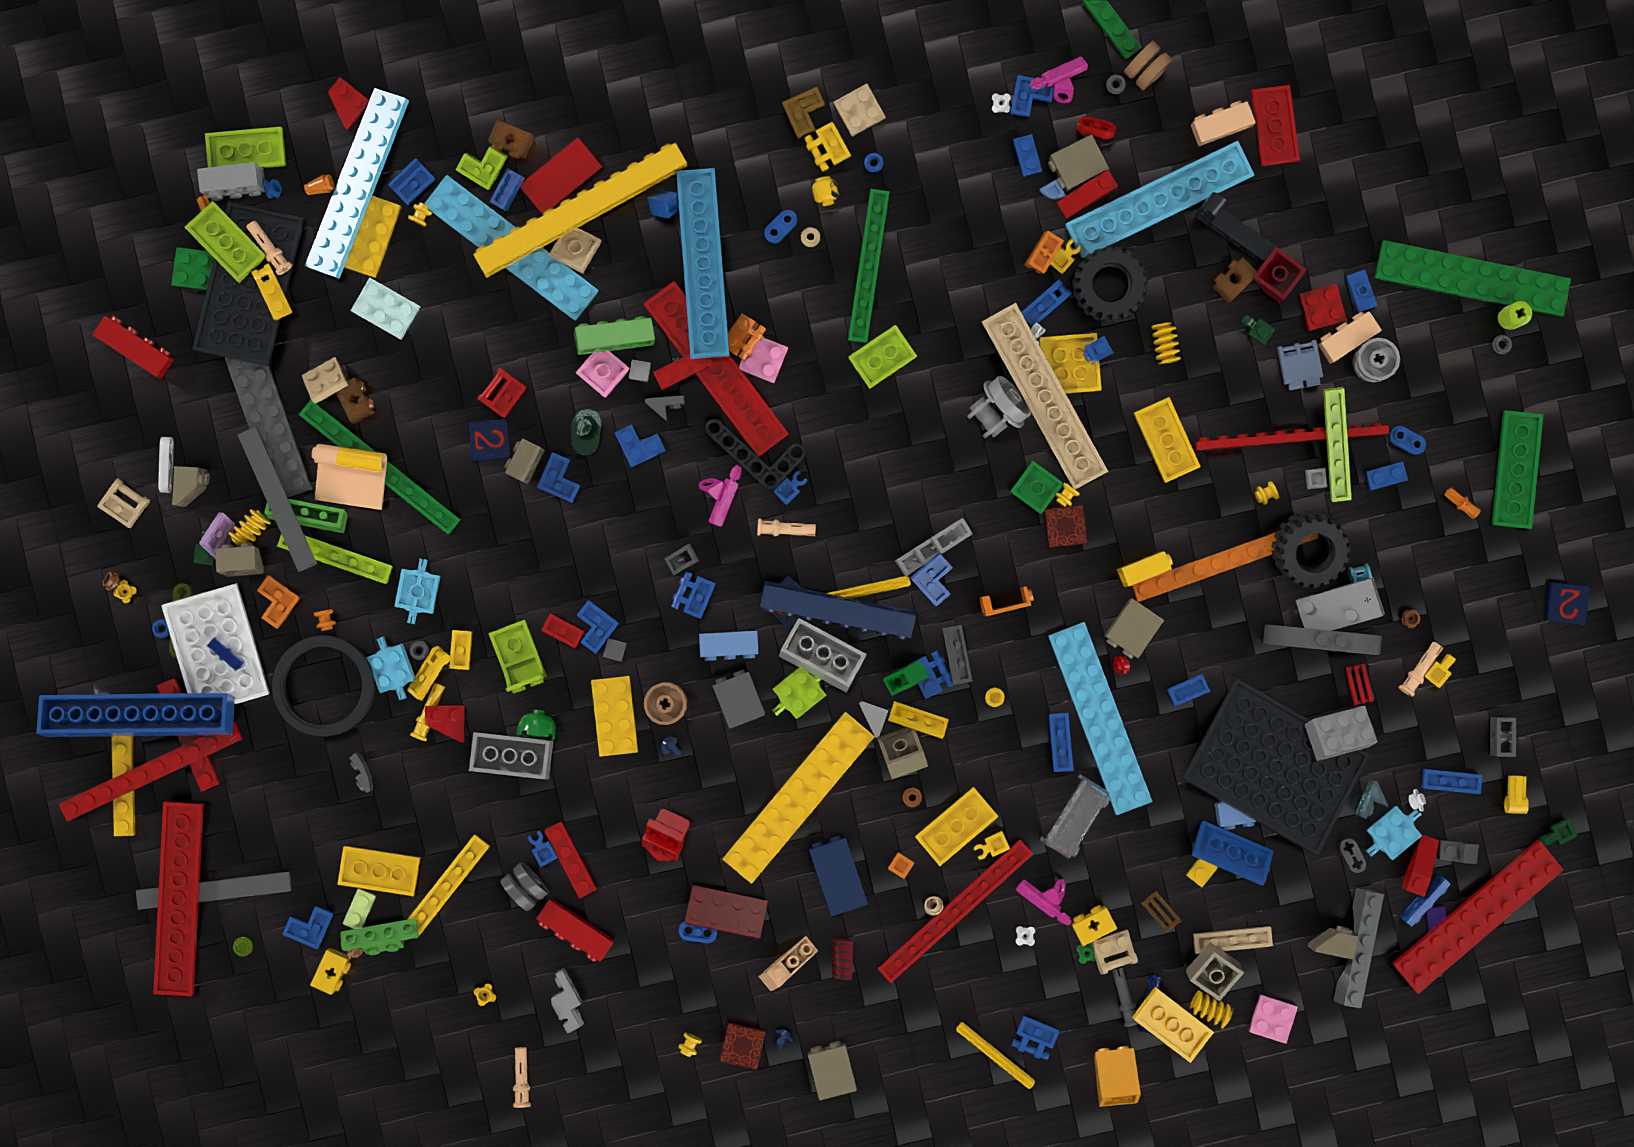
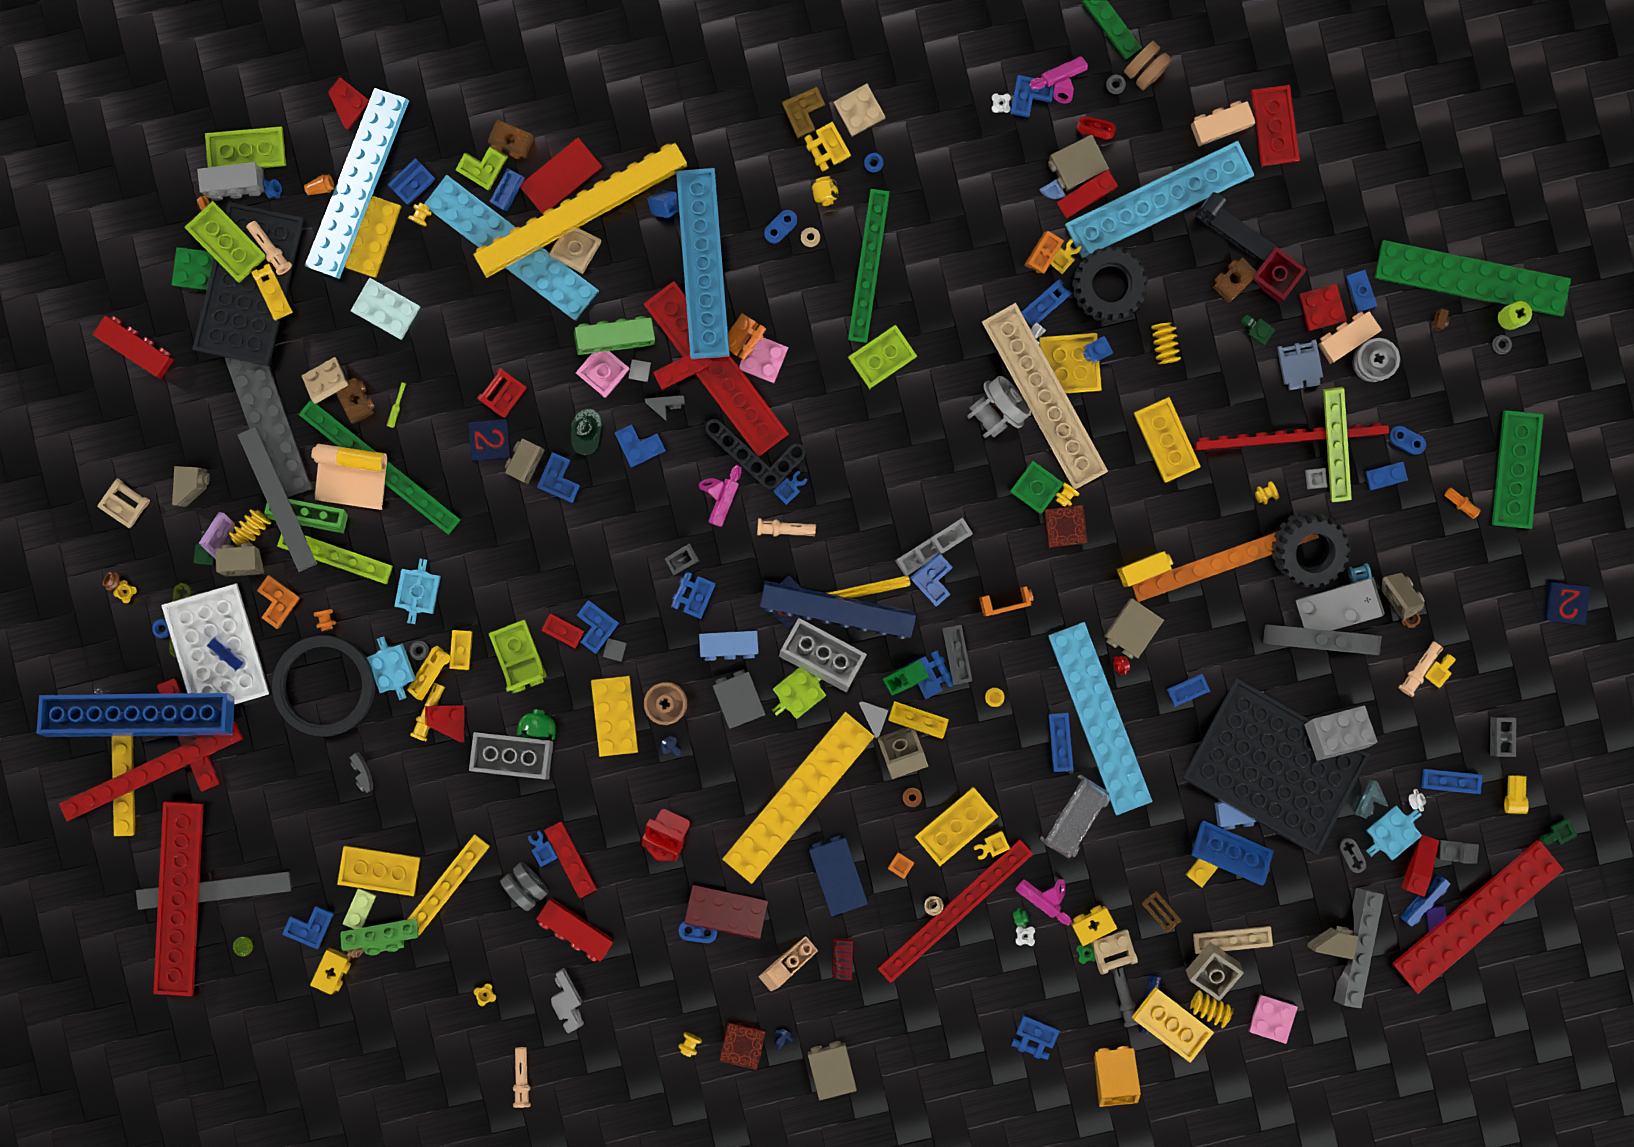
(166, 457): white beam -> none
(395, 409): none -> lime piece
(995, 1055): yellow axle -> none
(1020, 917): none -> green plate
(1027, 155): blue plate -> none
(1366, 684): red tile -> none
(1402, 596): none -> dark tan slope
(1441, 320): none -> reddish brown plate

